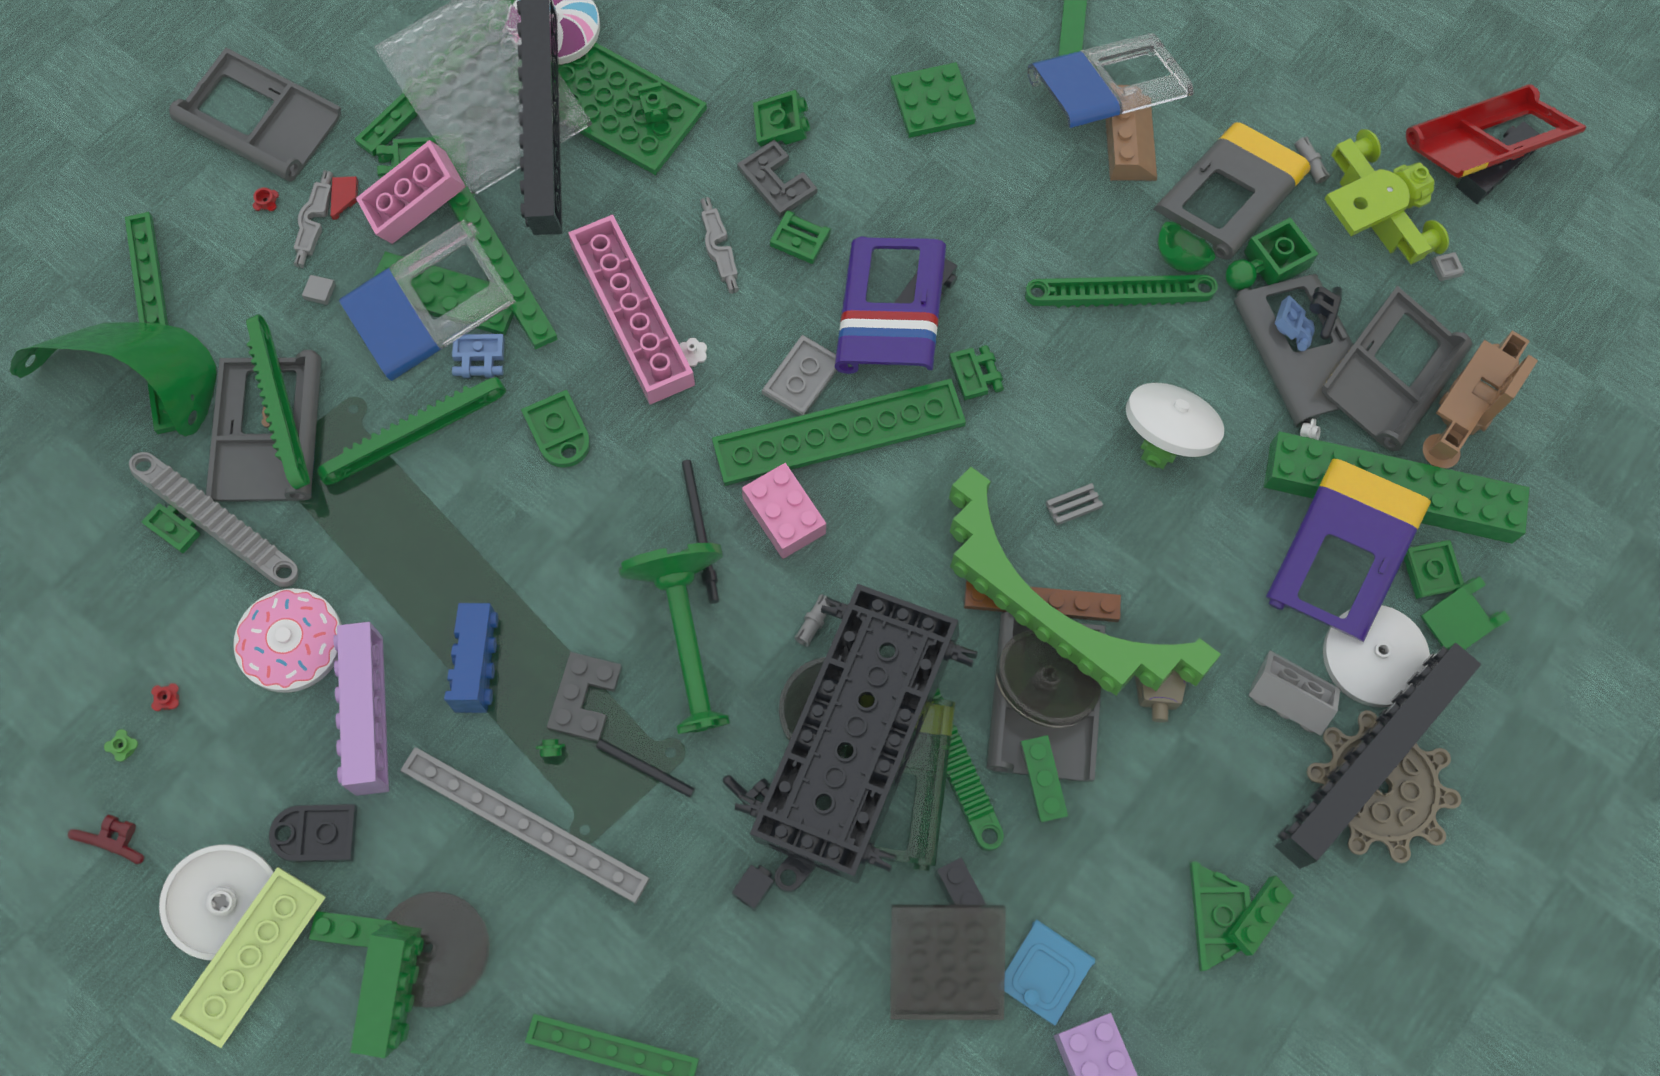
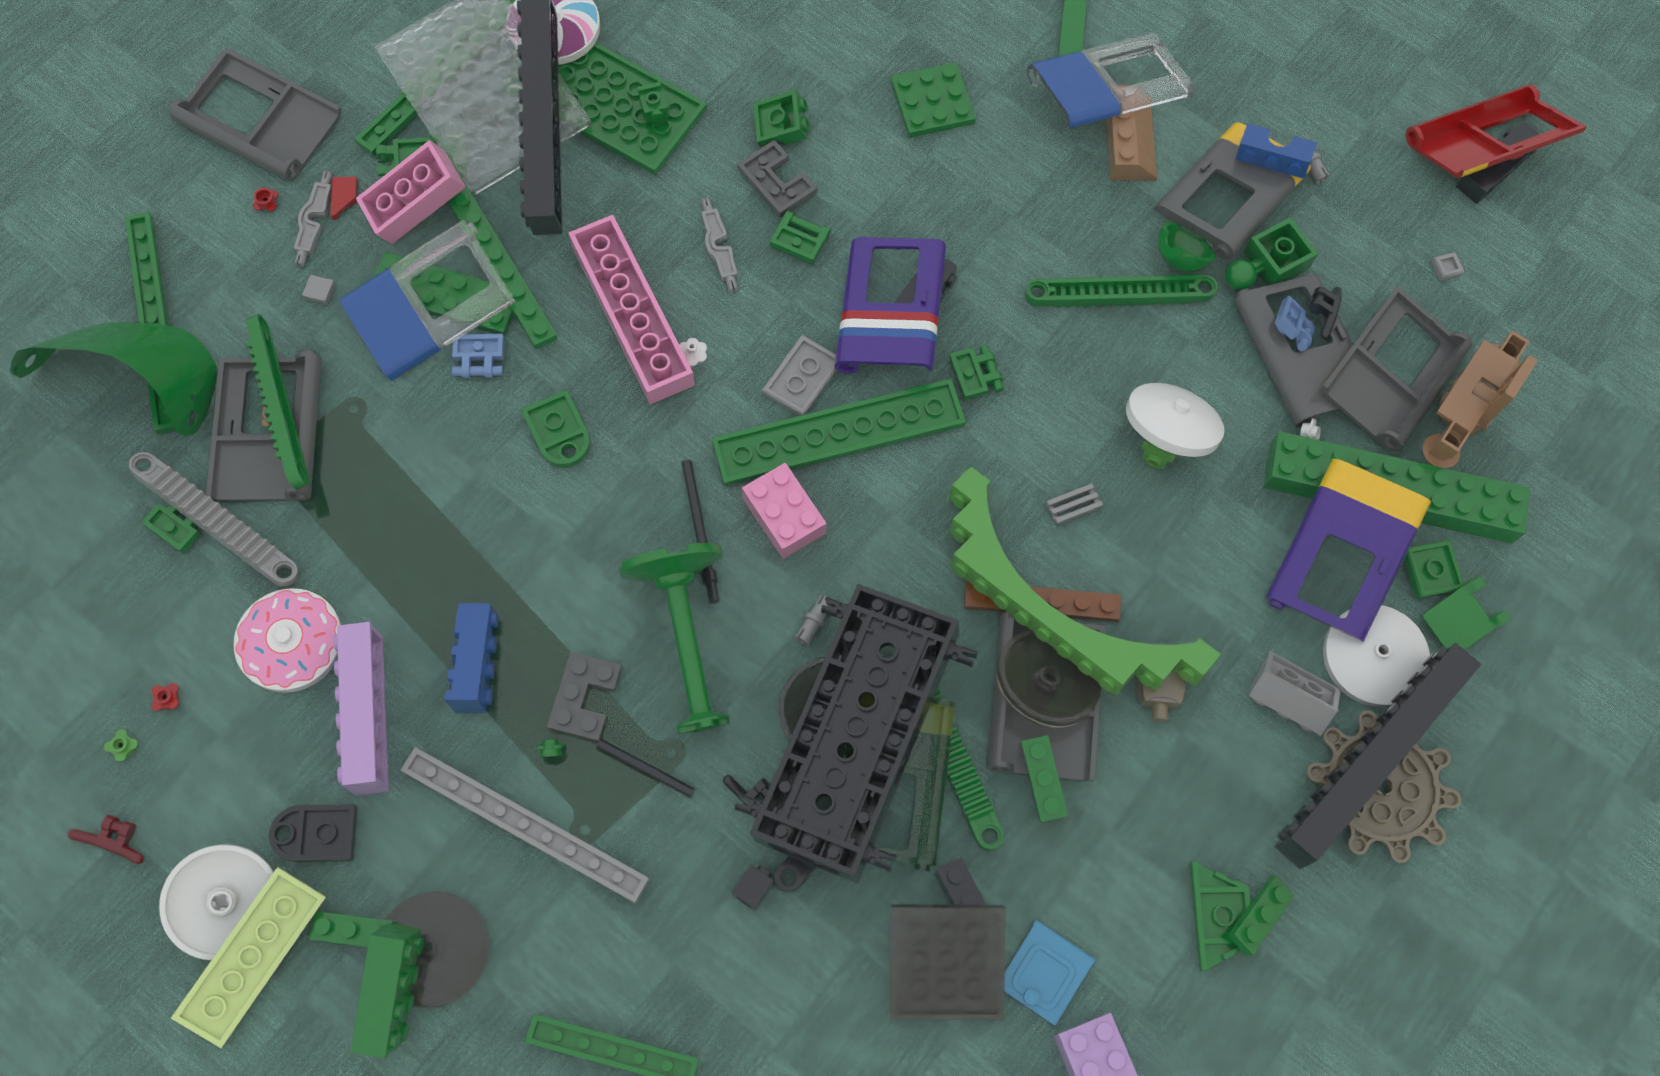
(411, 430): green gear -> none
(1259, 151): none -> blue arch
(1383, 199): lime piece -> none

